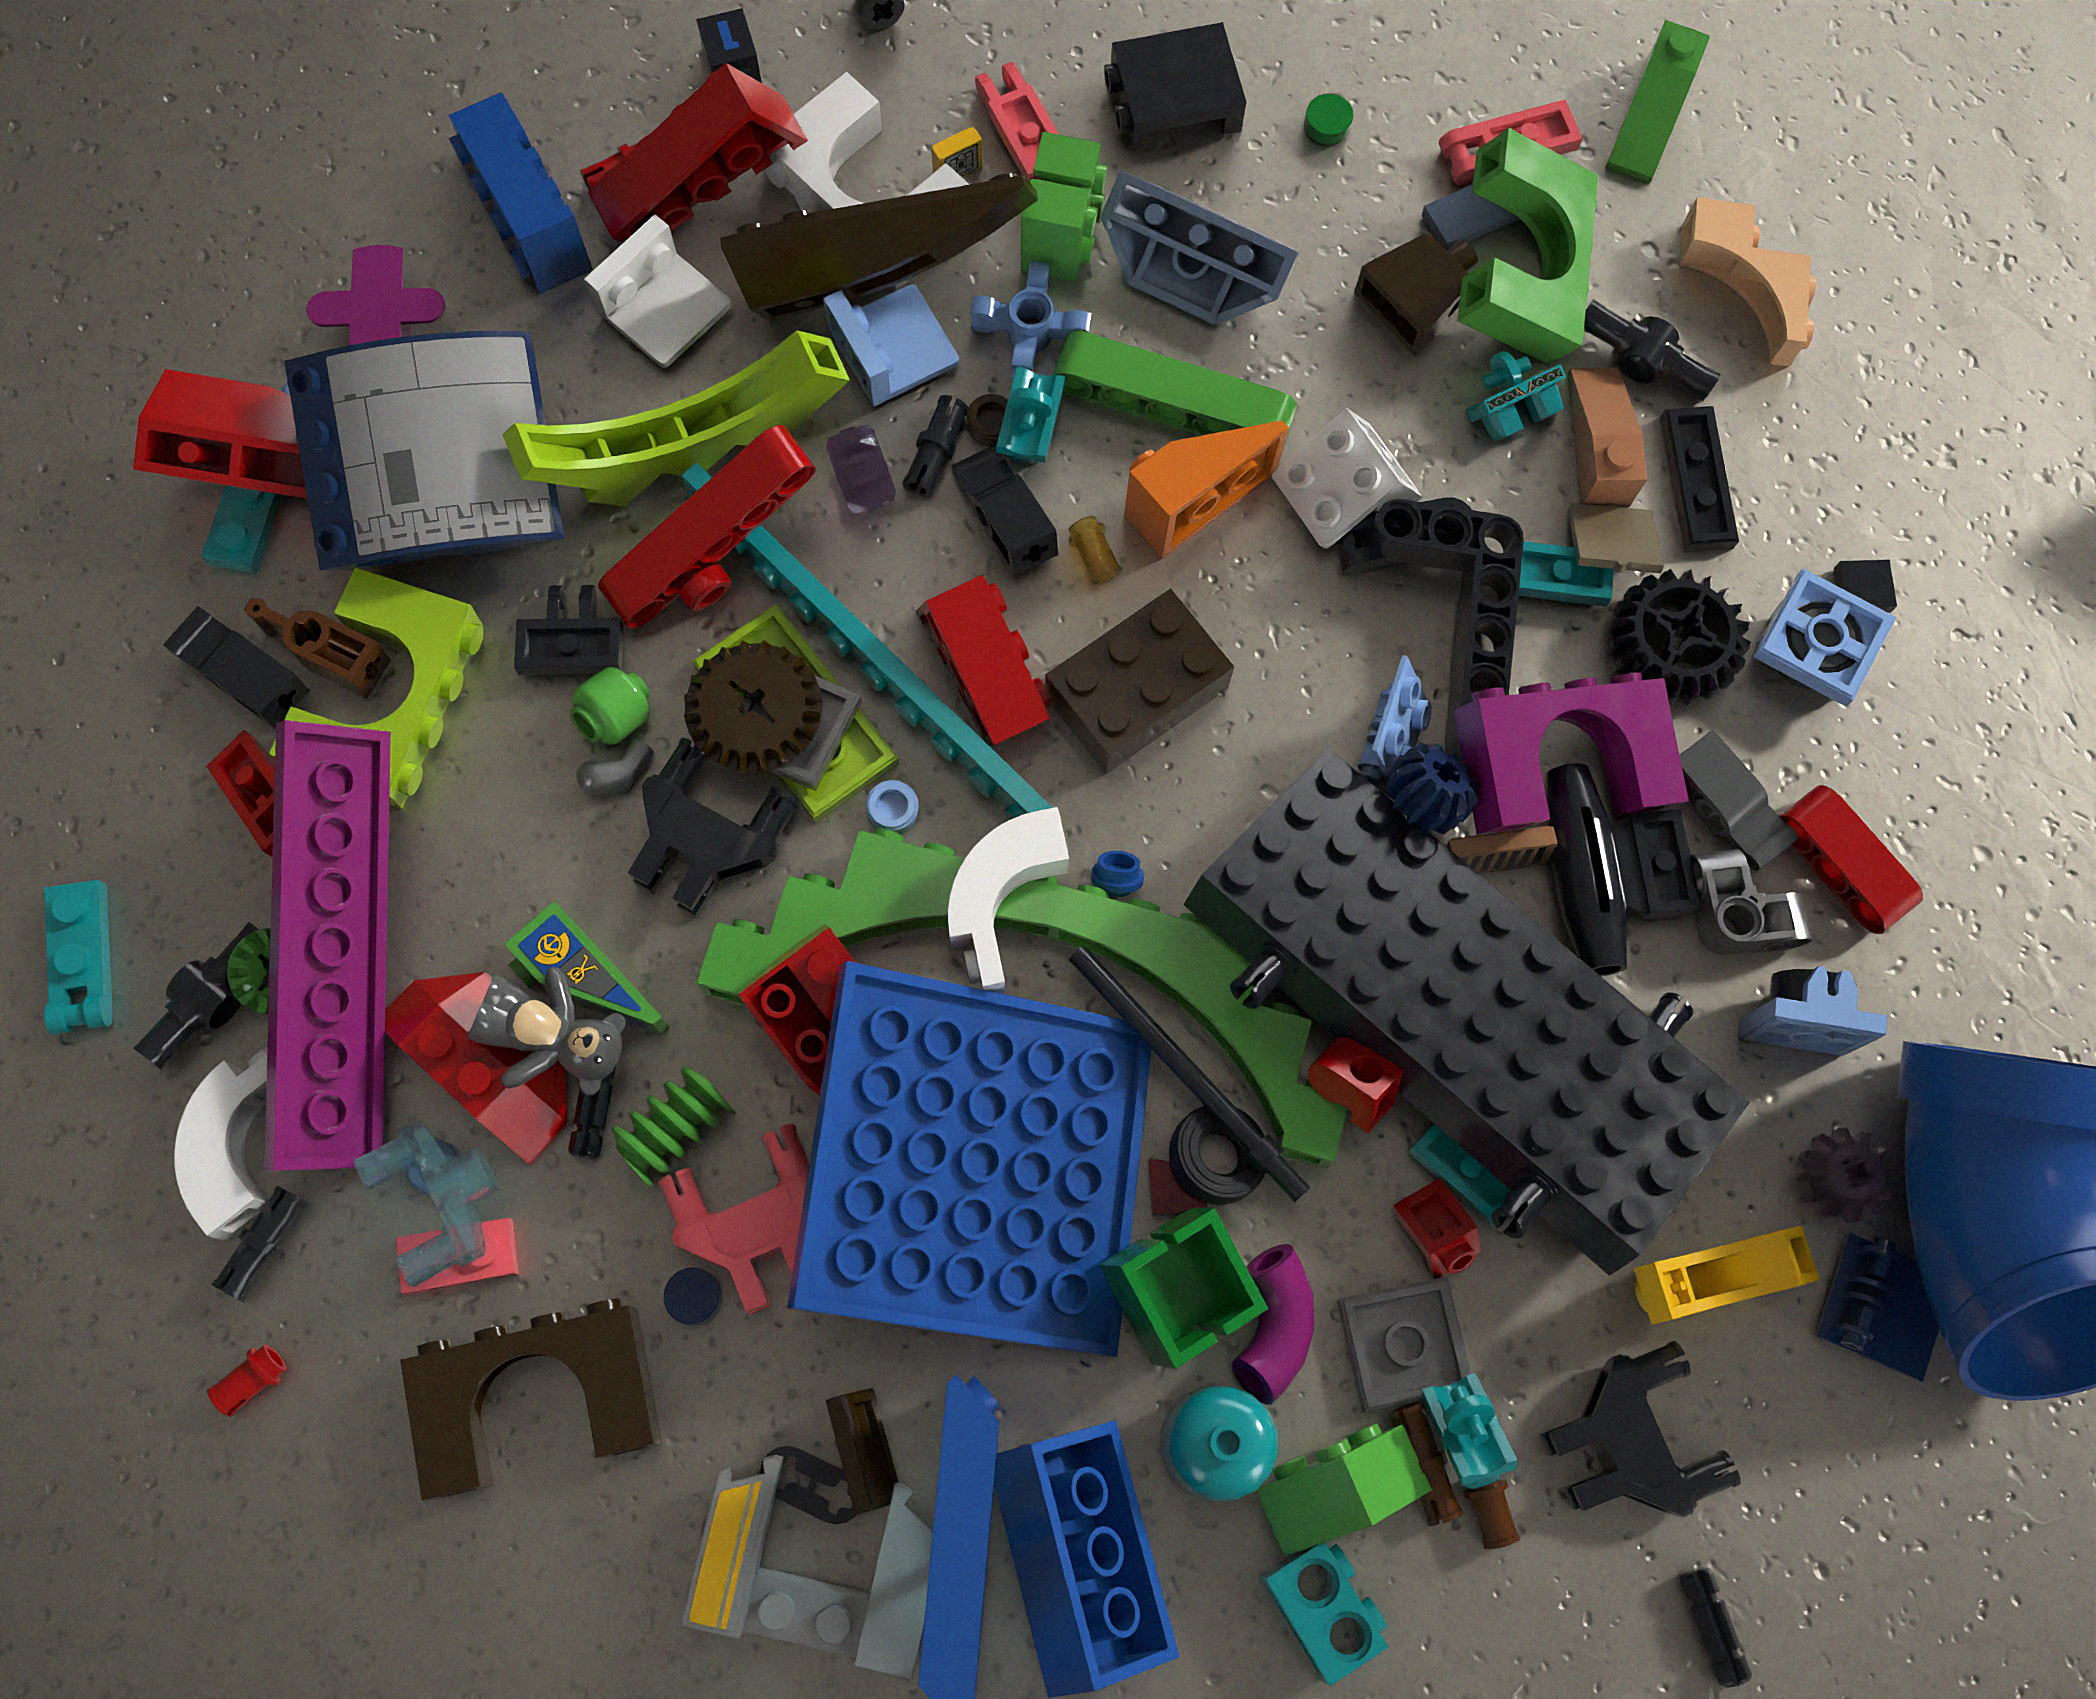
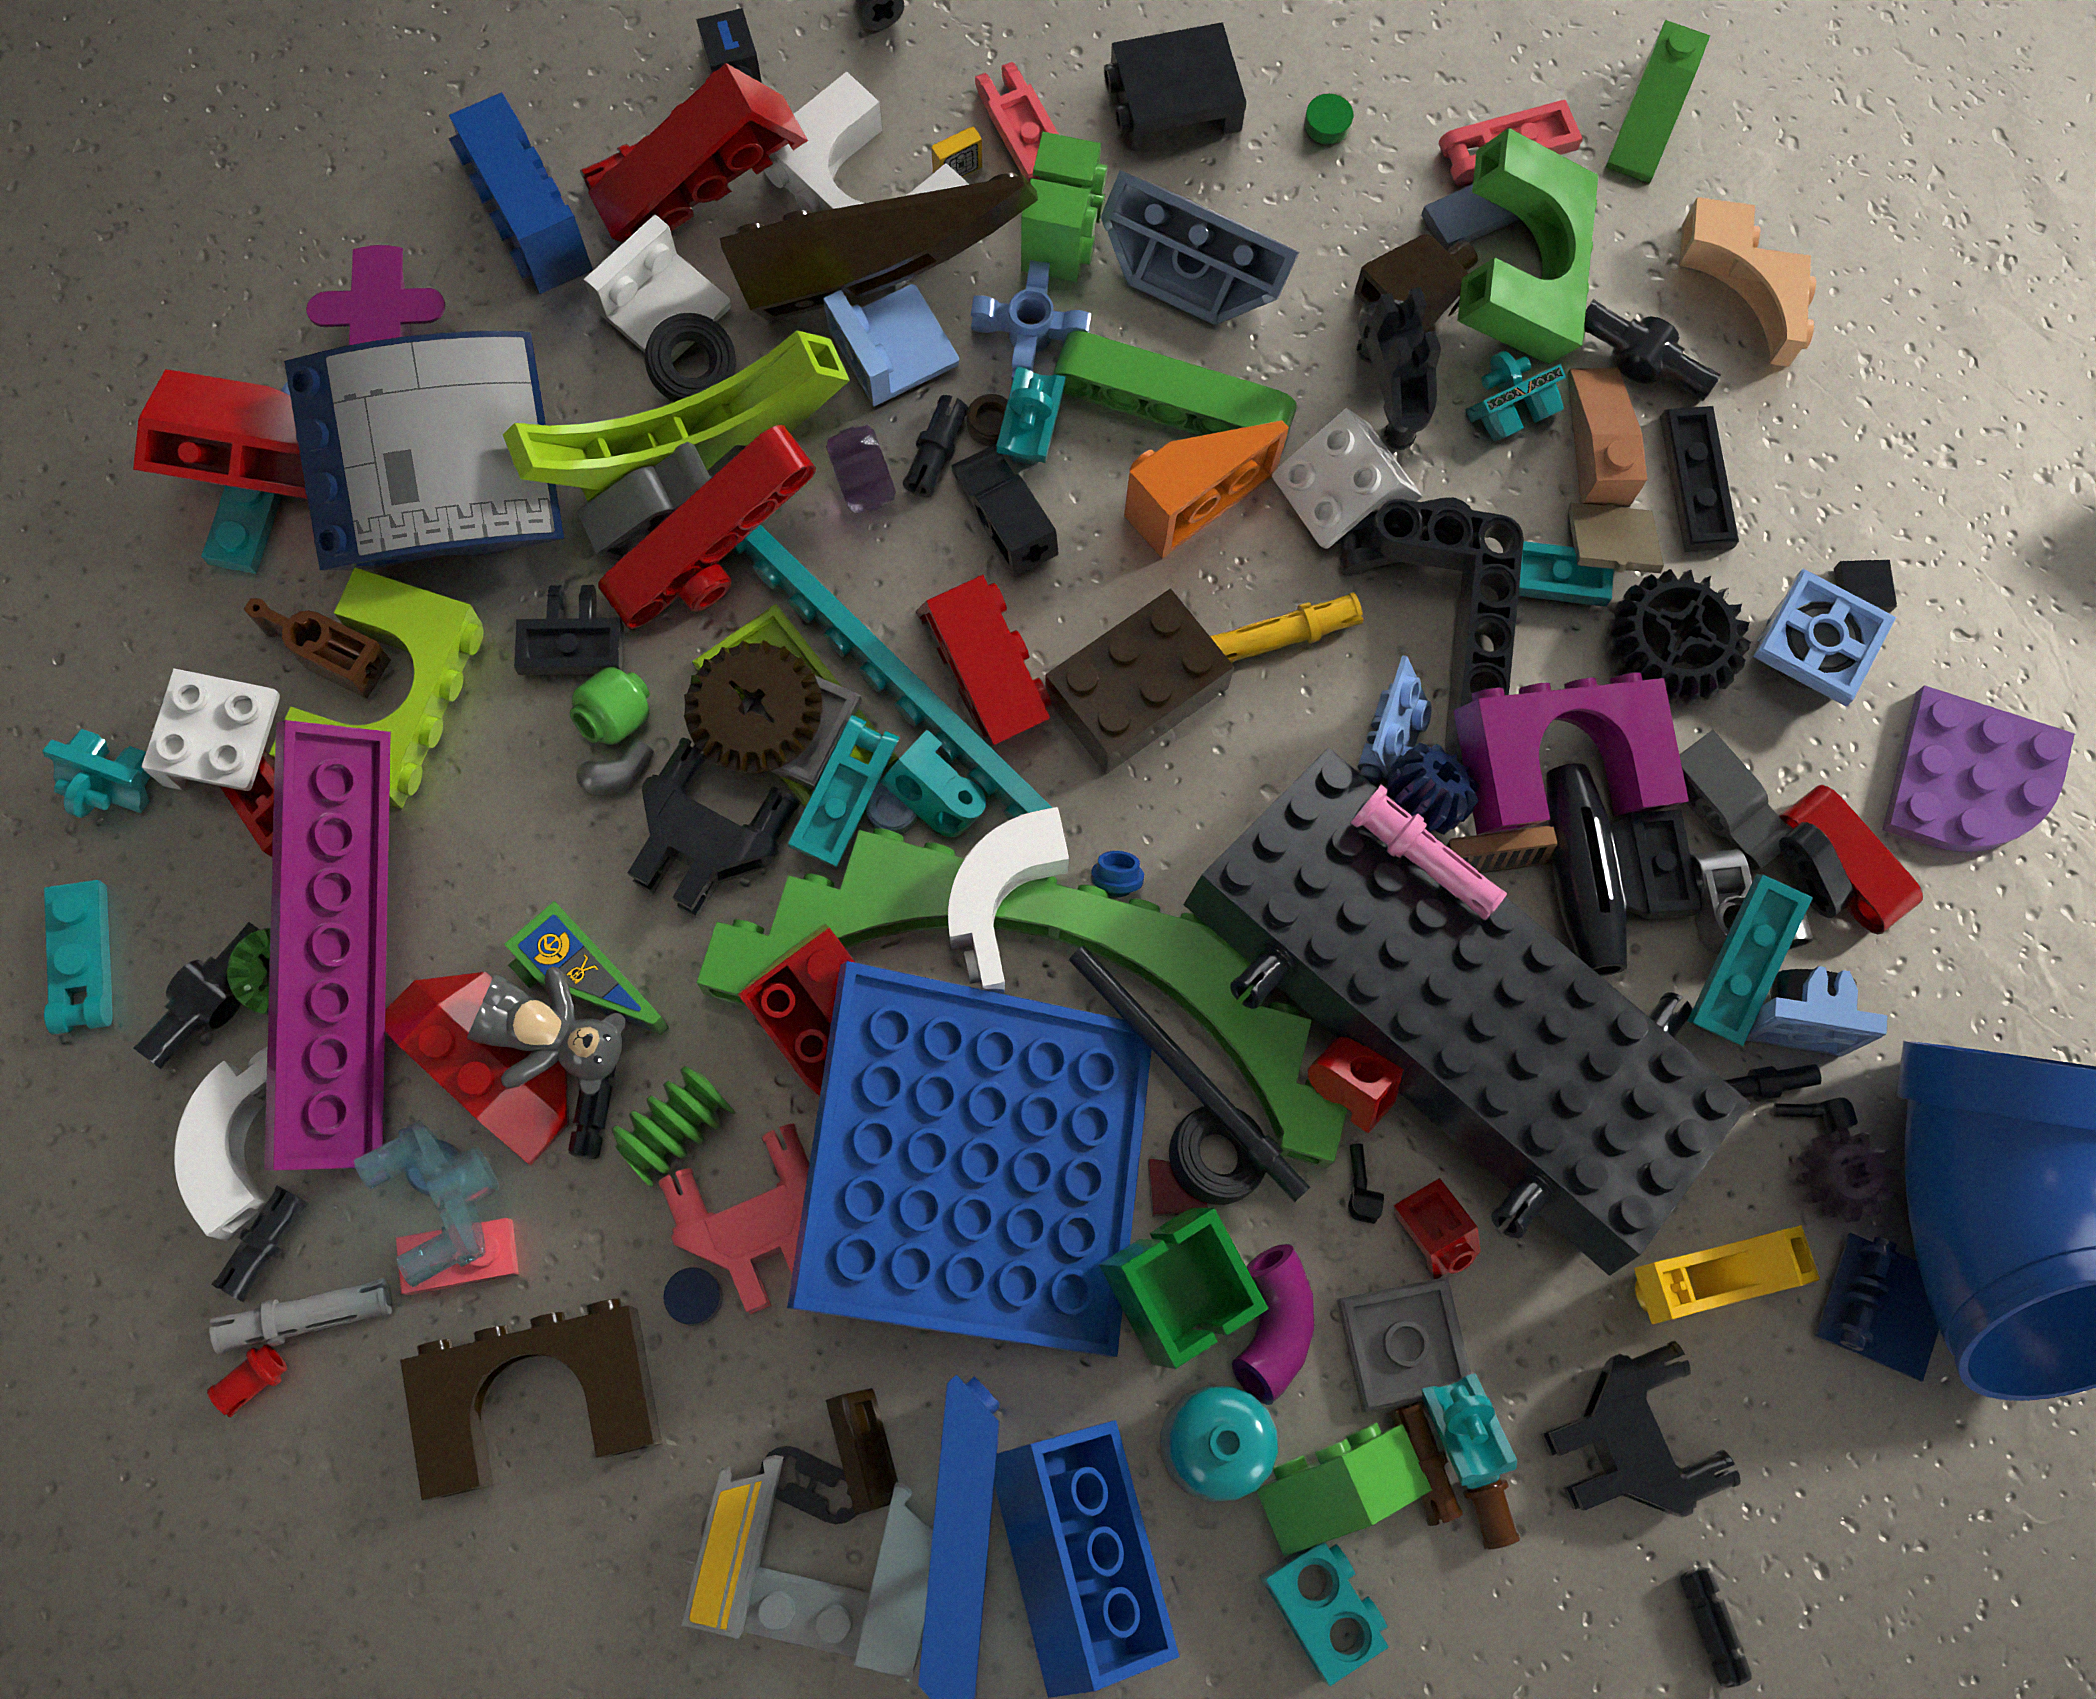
(93, 781): none -> teal hips
(210, 731): none -> white bracket
(237, 667): black piece -> none
(279, 1321): none -> light grey pin
(642, 501): none -> dark grey piece
(688, 328): none -> black tyre
(842, 794): none -> teal plate
(935, 788): none -> teal leg
(1094, 549): clear yellow pin -> none
(1297, 626): none -> yellow pin
(1363, 1203): none -> black hand
(1403, 363): none -> black connector
(1408, 837): none -> bright pink pin
(1460, 1172): teal plate -> none
(1749, 959): none -> teal plate
(1769, 1082): none -> black bar
(1817, 869): none -> black beam
(1835, 1112): none -> black hand
(1974, 774): none -> medium lavender plate

